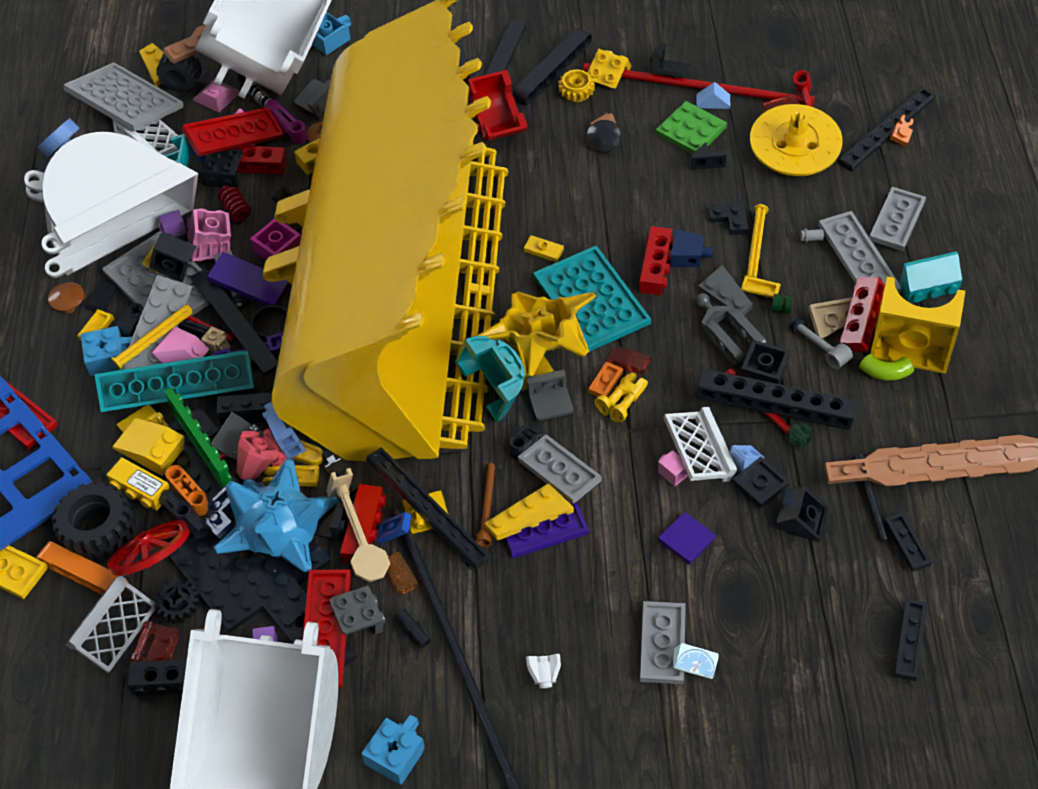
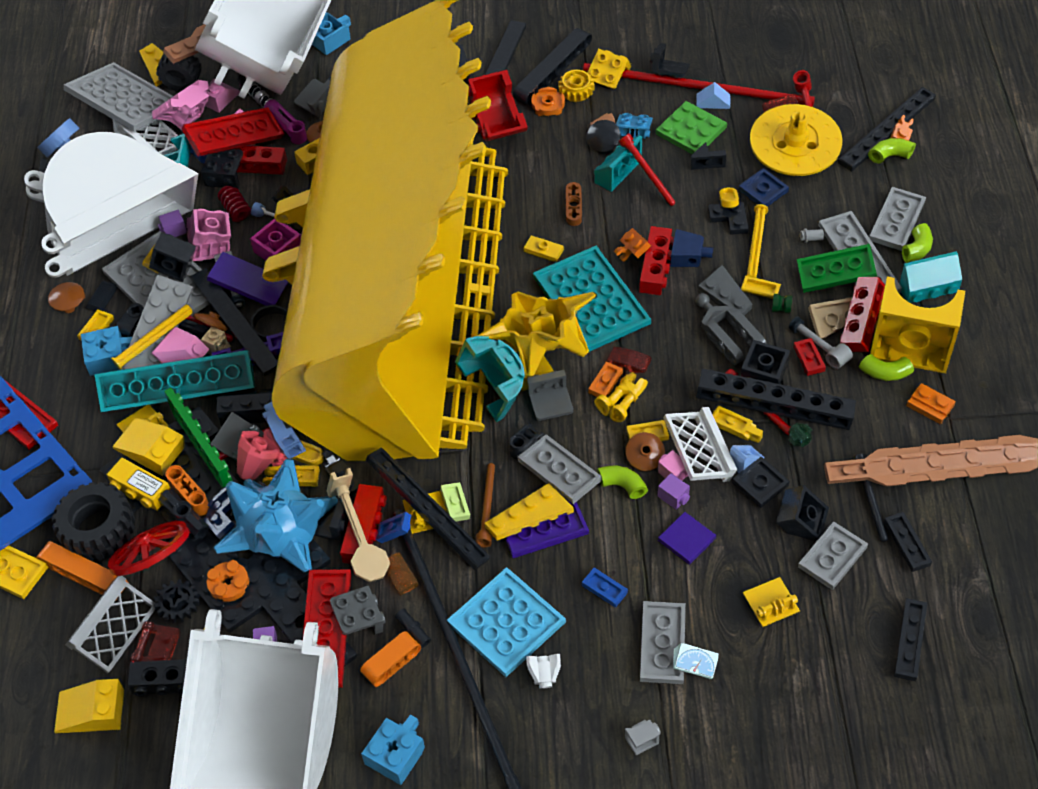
(90, 707): none -> yellow slope
(185, 105): none -> bright pink slope
(211, 319): none -> dark orange dish
(223, 571): none -> orange plate
(259, 210): none -> medium blue hinge
(390, 658): none -> orange beam
(455, 501): none -> yellowish green plate
(506, 621): none -> medium azure plate
(554, 107): none -> orange plate
(573, 209): none -> dark orange beam
(604, 587): none -> blue plate
(617, 166): none -> teal slope
(625, 478): none -> lime cylinder
(627, 142): none -> red piece
(633, 243): none -> orange plate
(639, 122): none -> dark azure hinge
(641, 460): none -> dark orange dish
(642, 736): none -> light grey window
(657, 428): none -> yellow plate
(674, 491): none -> medium lavender brick
(729, 197): none -> yellow tile
(736, 424): none -> yellow hinge
(763, 188): none -> dark blue plate
(771, 601): none -> yellow hinge
(809, 356): none -> red plate
(833, 555): none -> light grey plate
(836, 268): none -> green plate
(891, 147): none -> lime cylinder
(921, 245): none -> lime cylinder
(930, 403): none -> orange plate

